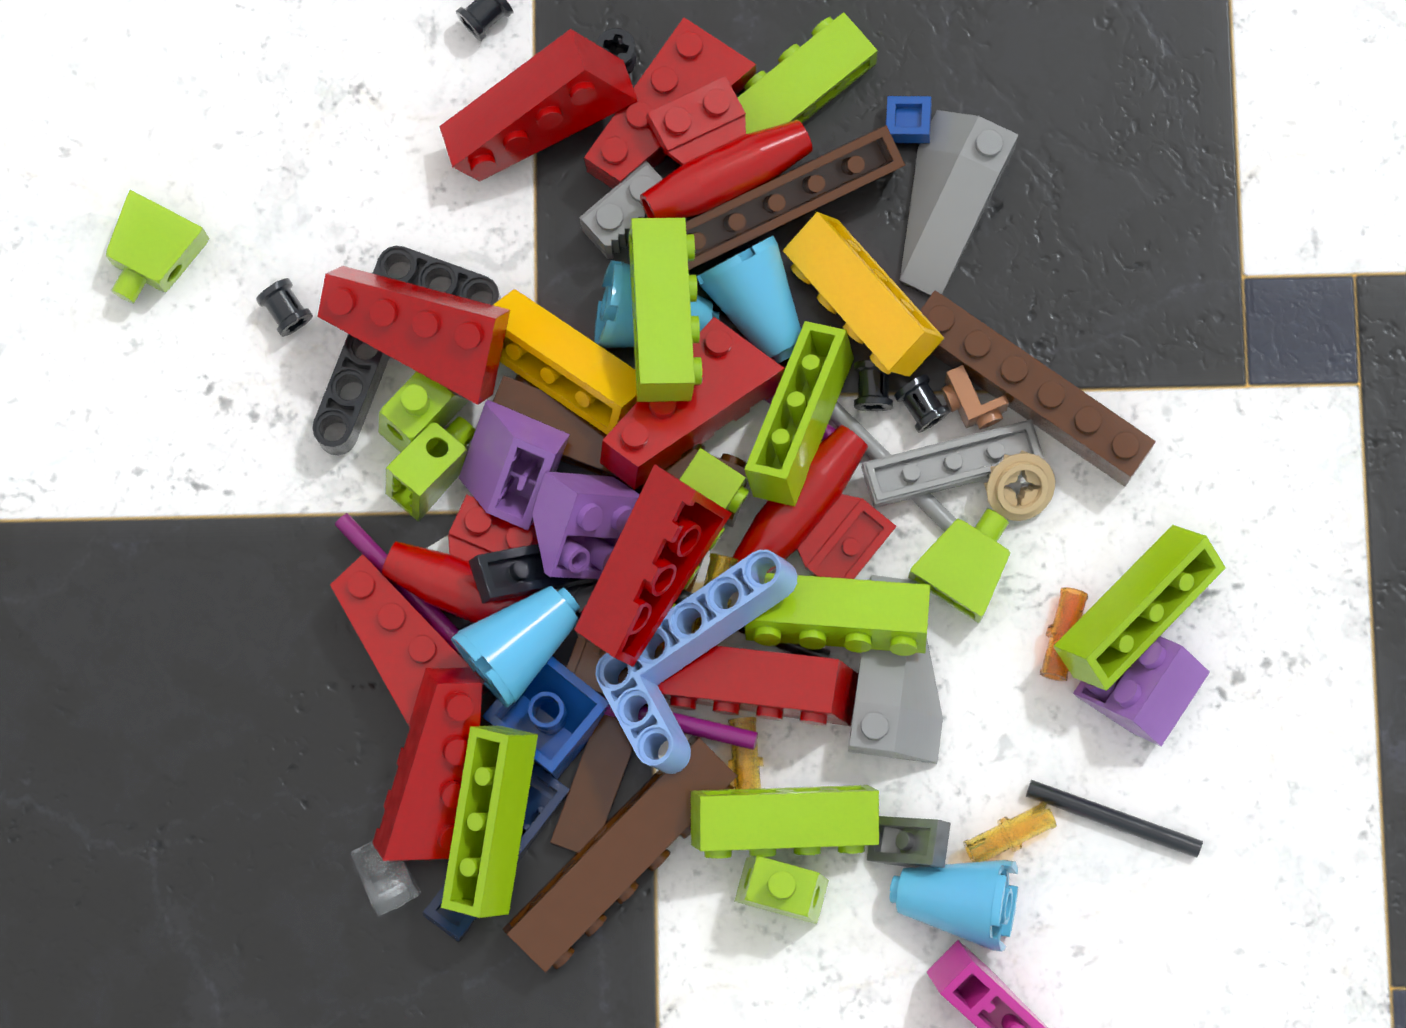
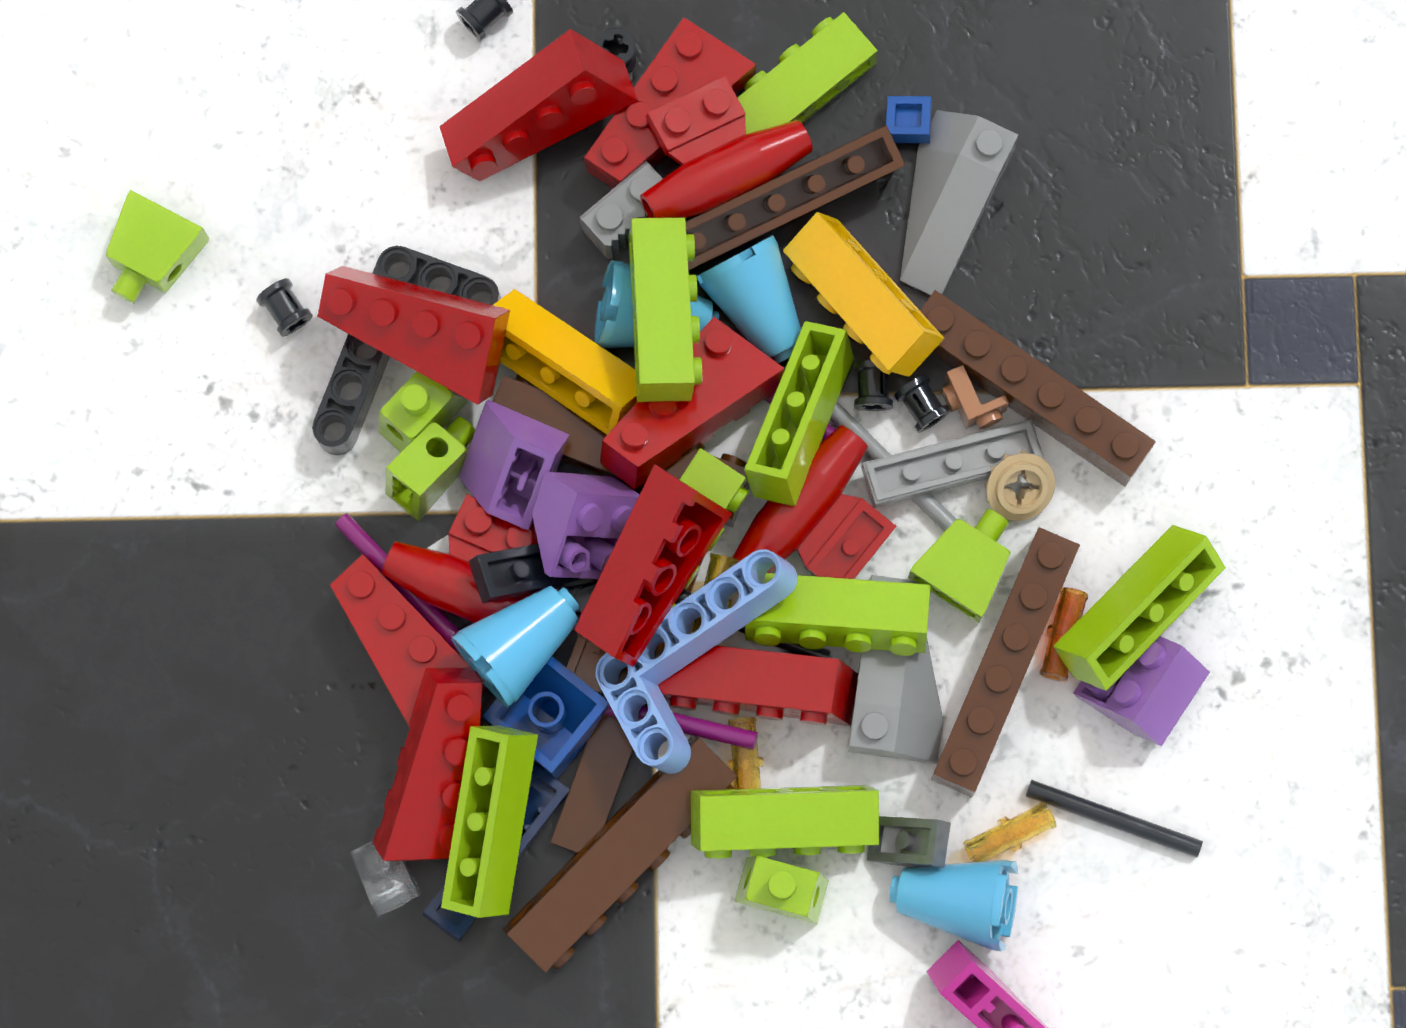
(1005, 662): none -> reddish brown brick

